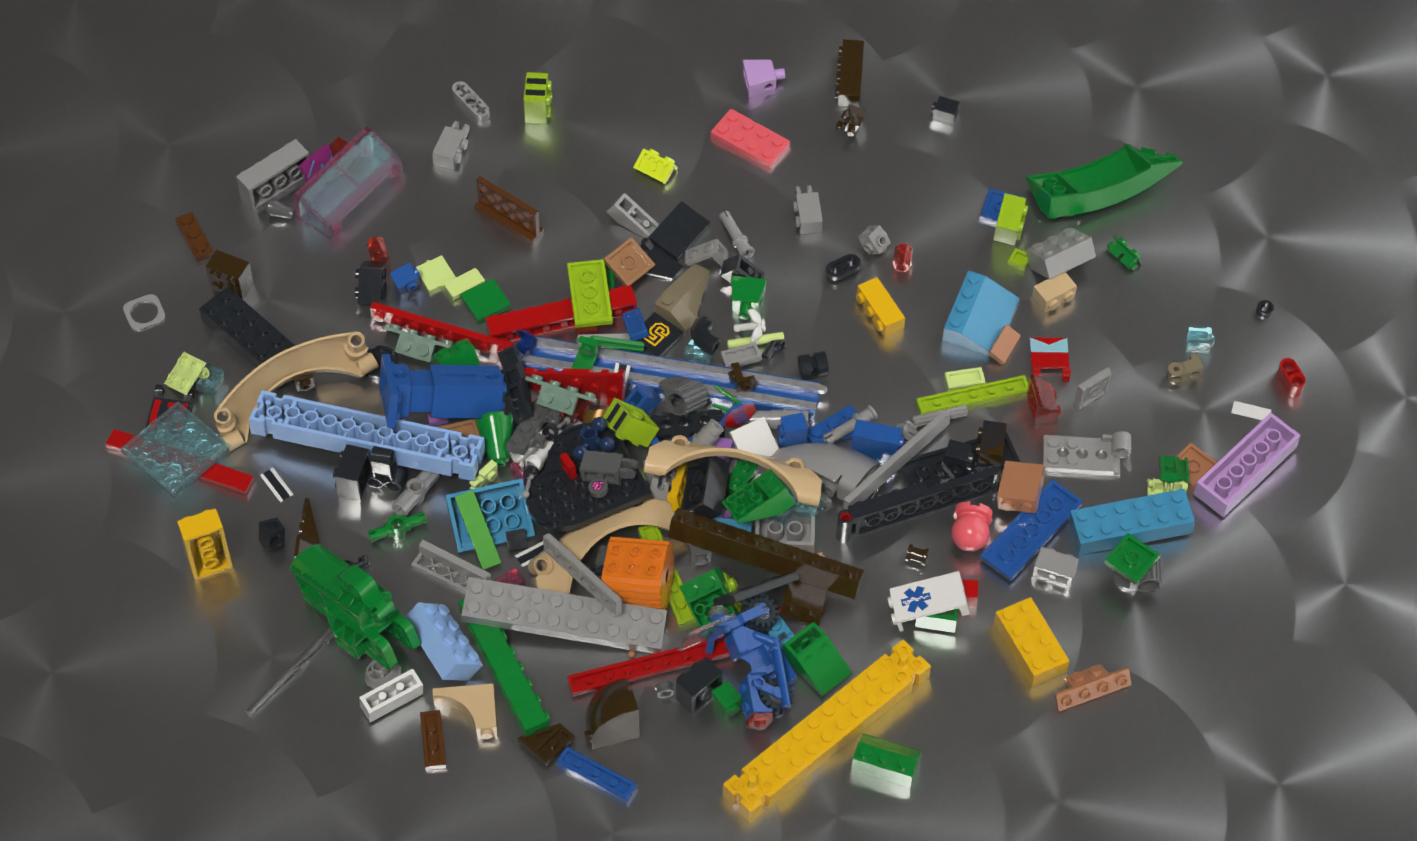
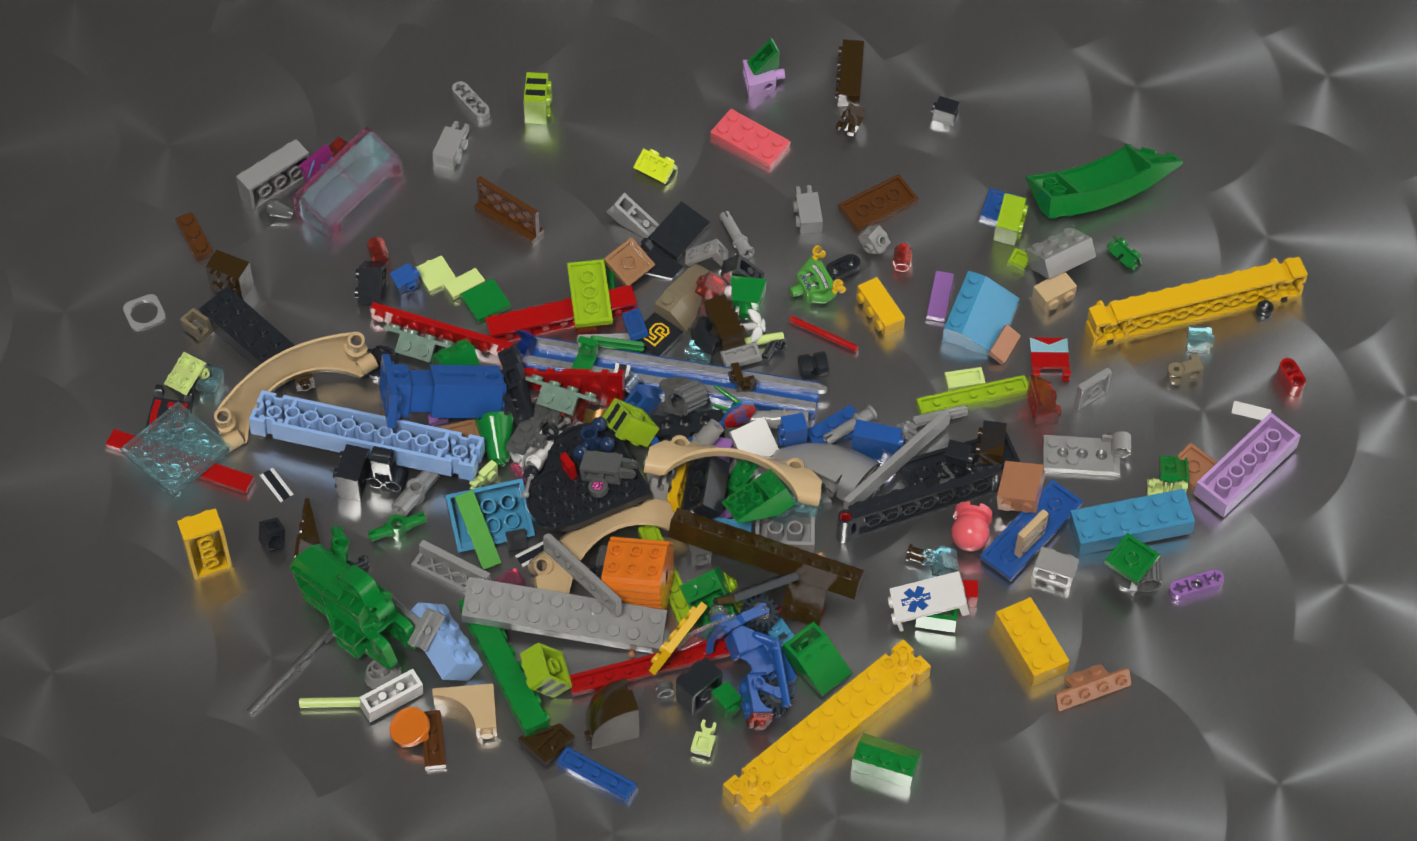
(196, 324): none -> dark tan window
(328, 702): none -> yellowish green piece
(339, 543): none -> green pin
(410, 727): none -> orange tile
(424, 627): none -> light grey piece
(545, 670): none -> lime brick
(631, 381): none -> sand blue bush
(676, 637): none -> yellow plate
(704, 741): none -> yellowish green plate
(710, 286): none -> clear red brick
(725, 322): none -> dark brown brick
(765, 58): none -> green slope
(815, 282): none -> bright green torso
(825, 334): none -> red bar
(878, 203): none -> reddish brown tile
(940, 296): none -> medium lavender tile
(942, 560): none -> clear light blue brick
(1031, 533): none -> tan tile
(1190, 591): none -> medium lavender beam
(1195, 301): none -> yellow brick

